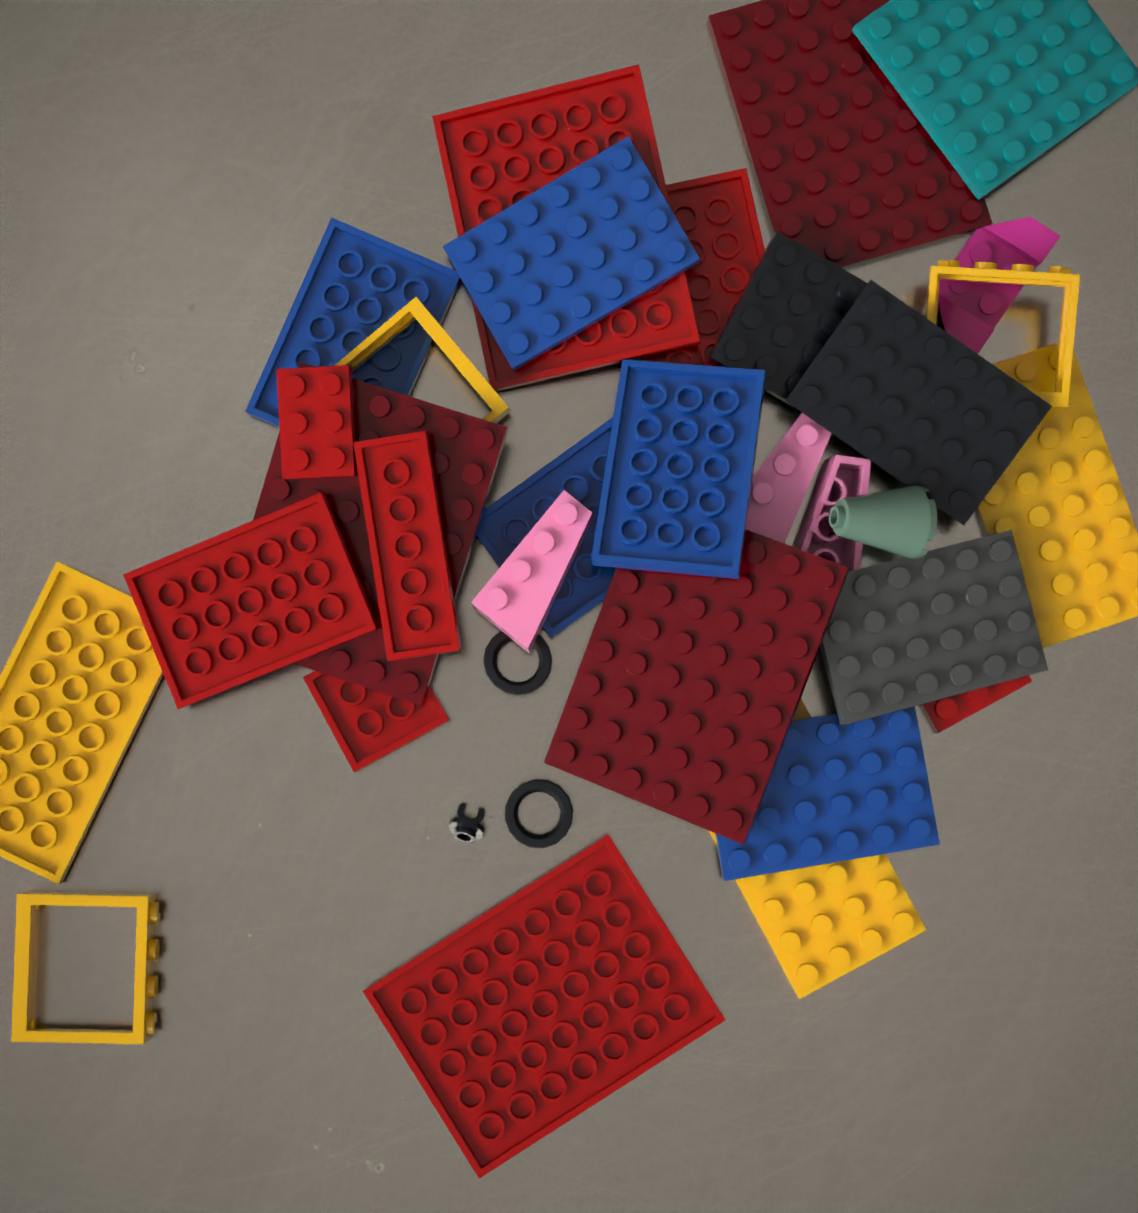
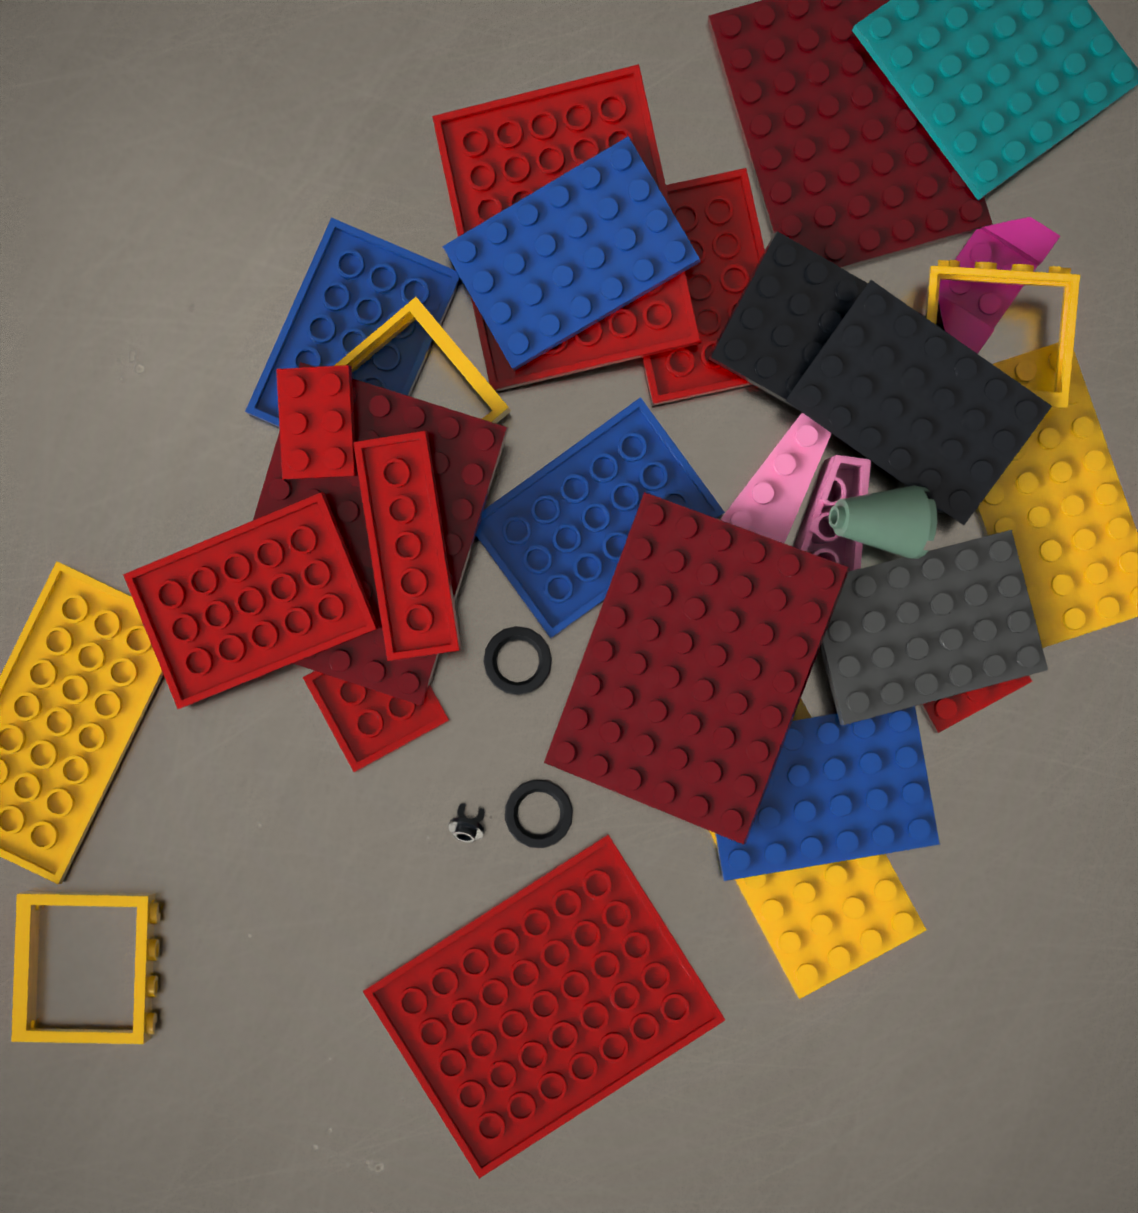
(530, 578): bright pink wedge -> none
(679, 469): blue plate -> none

